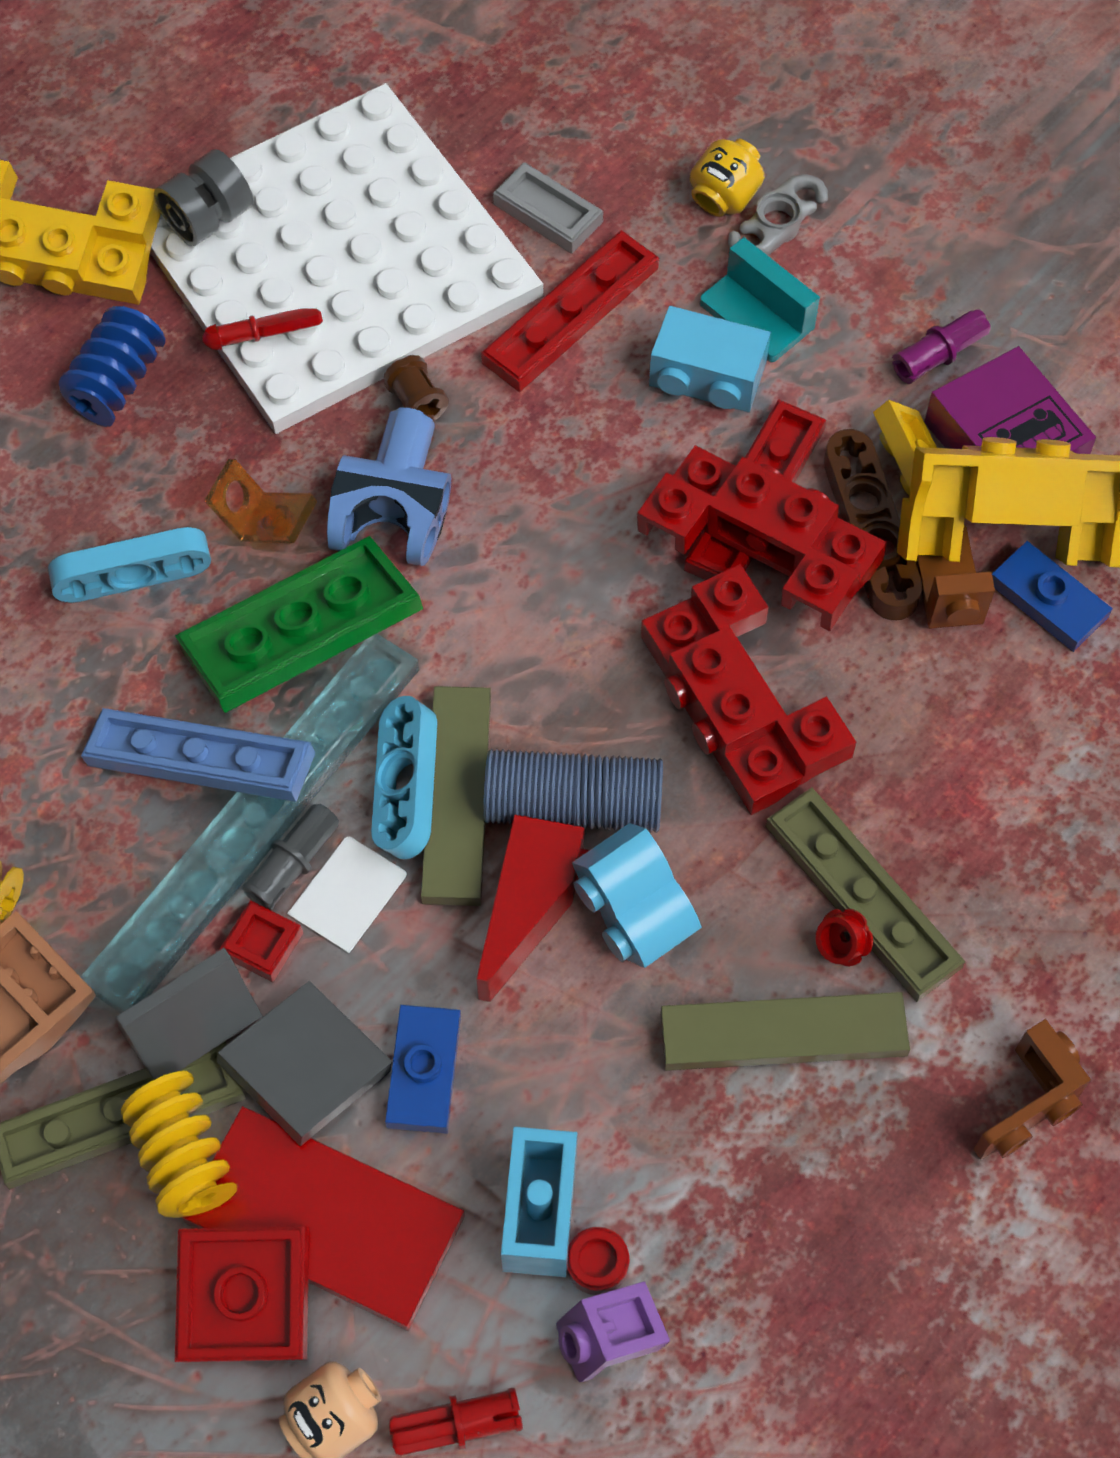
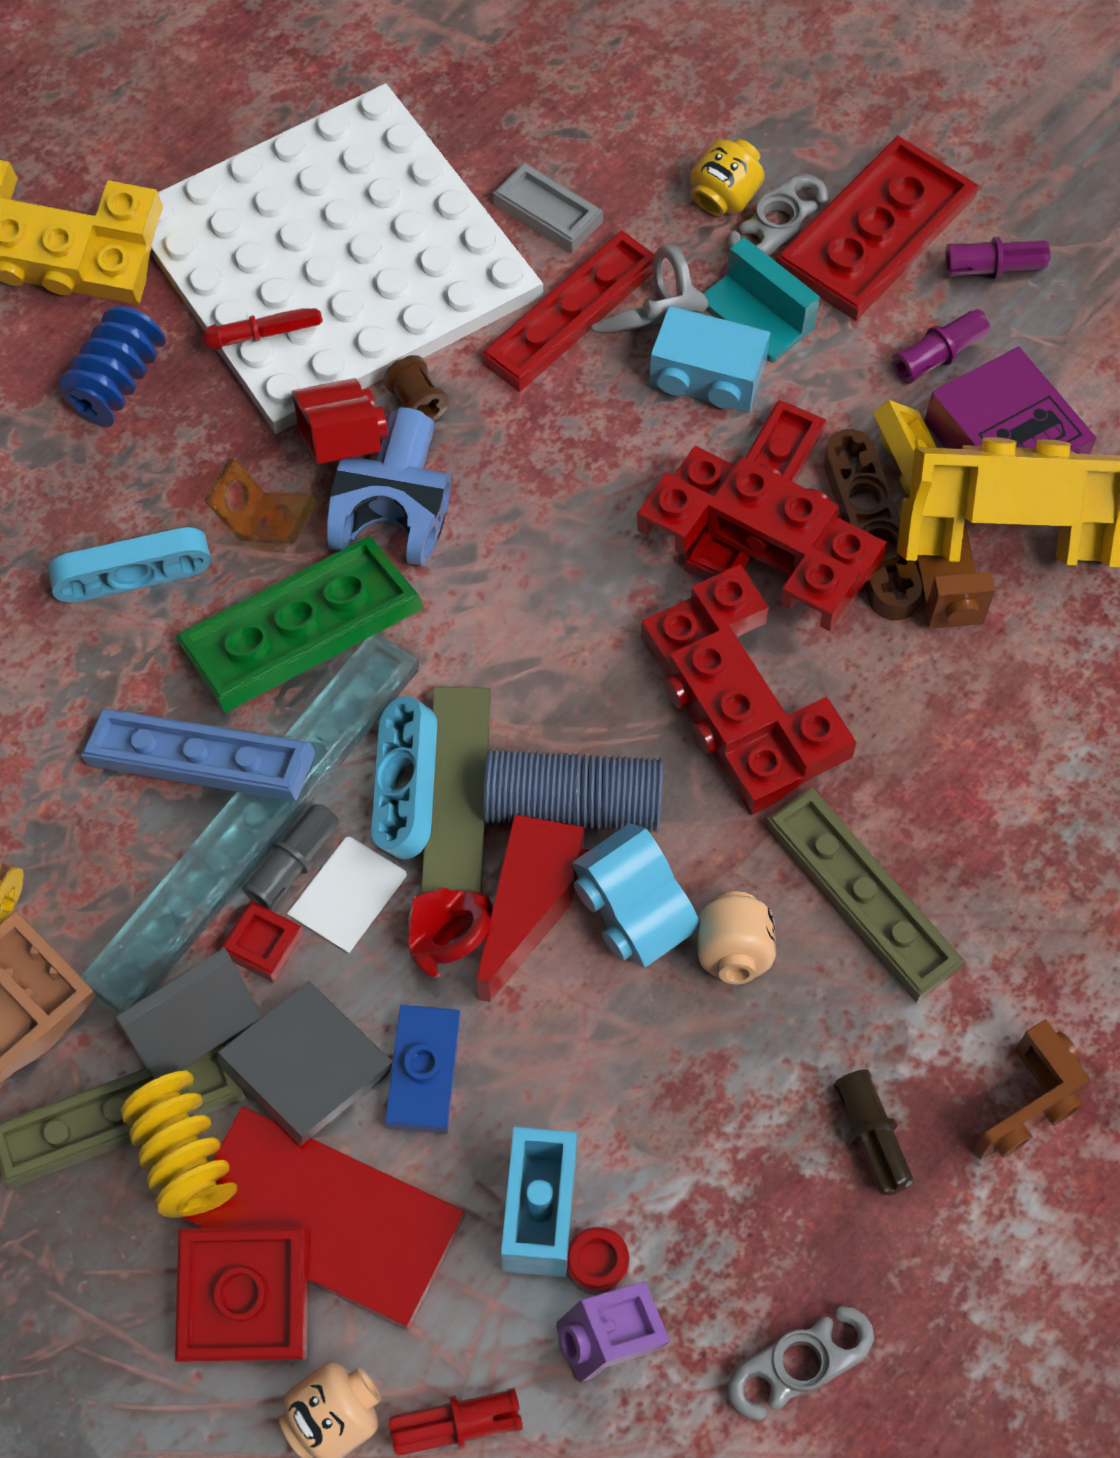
(209, 194): dark grey wheel -> none
(339, 420): none -> red brick
(441, 917): none -> red piece
(654, 311): none -> light grey piece
(736, 936): none -> light nougat head
(769, 1363): none -> light grey piece
(784, 1031): olive tile -> none
(832, 941): red plate -> none
(873, 1132): none -> dark brown axle
(877, 227): none -> red tile
(995, 257): none -> magenta axle
(1050, 596): blue plate -> none

